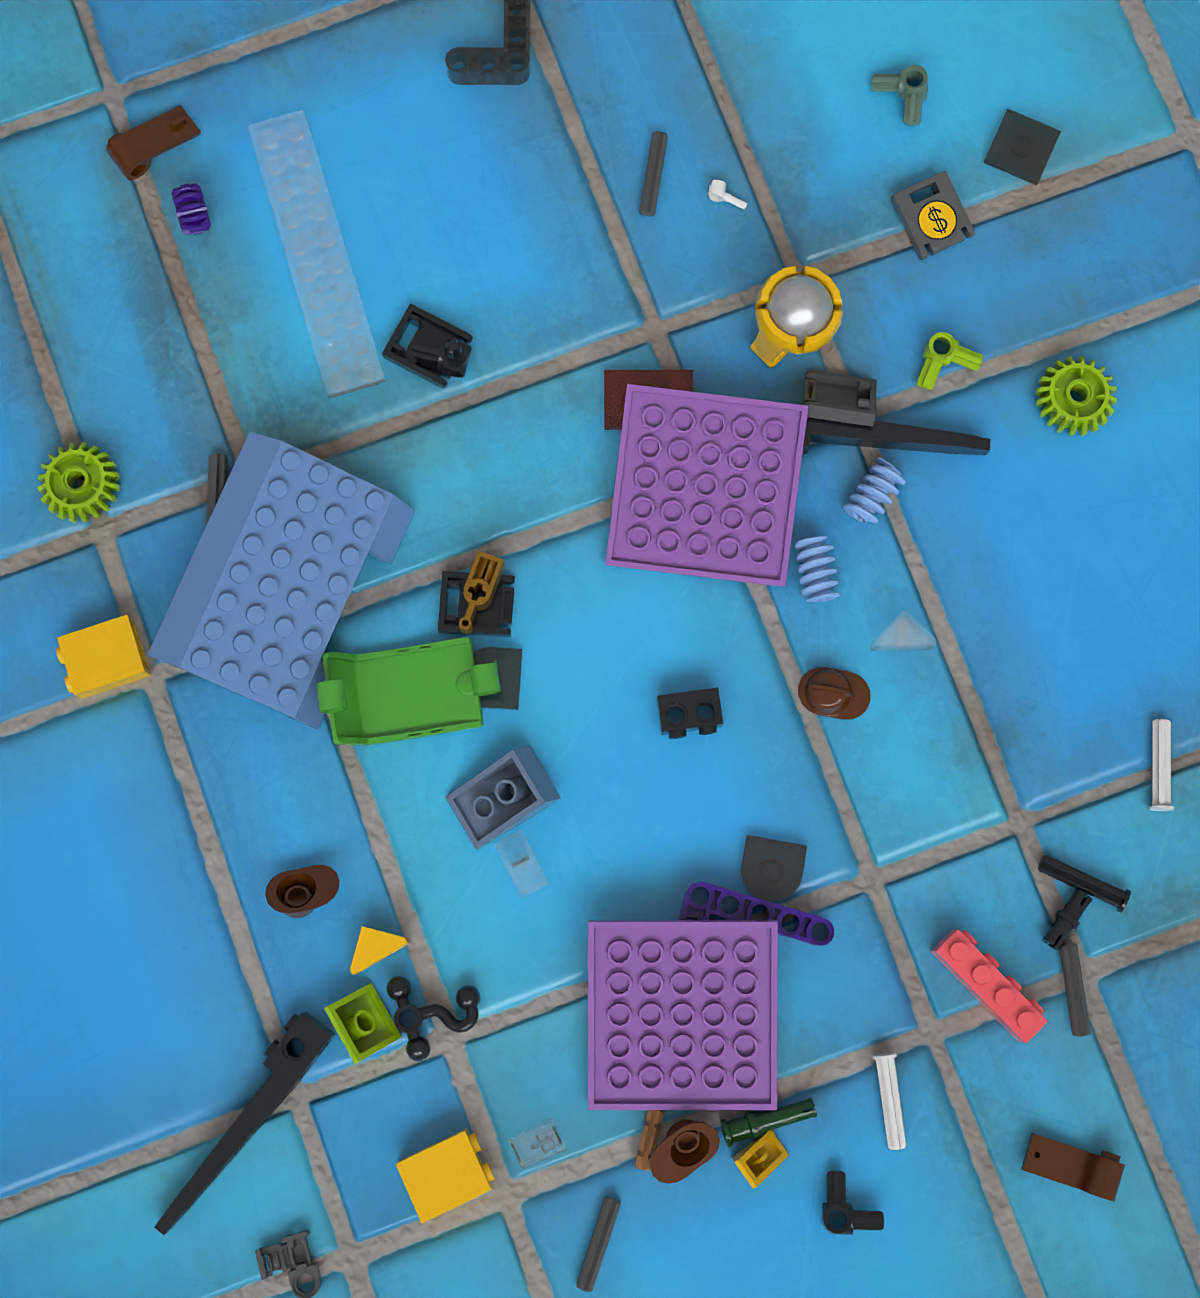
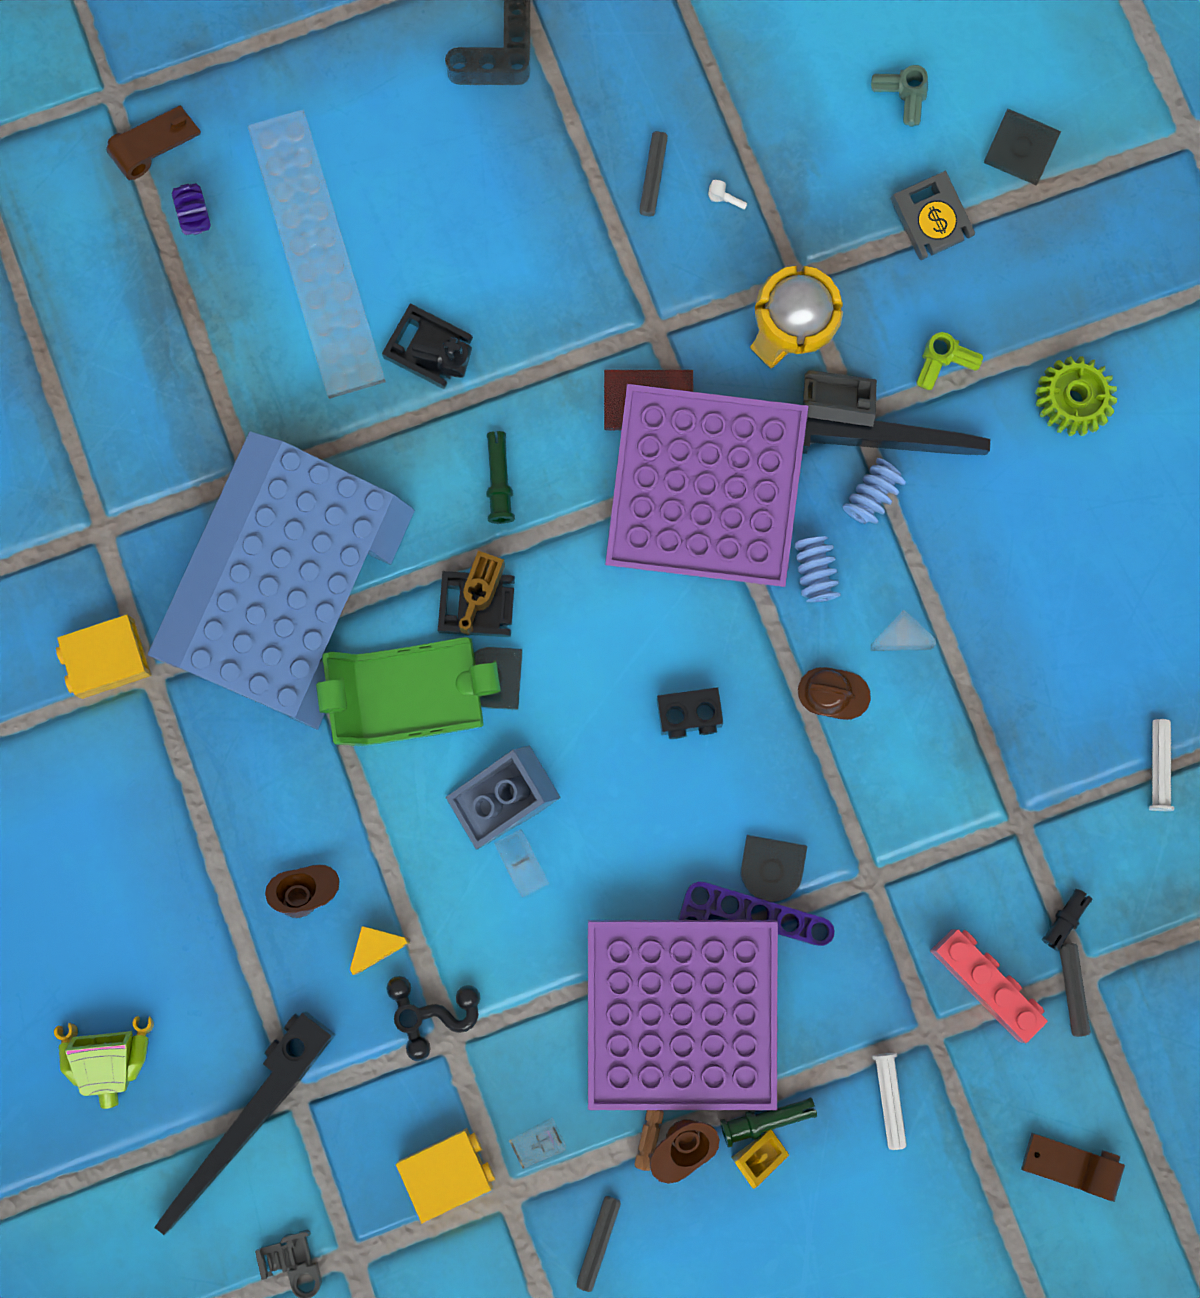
(68, 467): lime gear -> none
(103, 1062): none -> lime torso
(216, 480): dark grey axle -> none
(363, 1023): lime slope -> none
(499, 491): none -> dark green pin
(853, 1218): black axle -> none
(1084, 882): black axle -> none

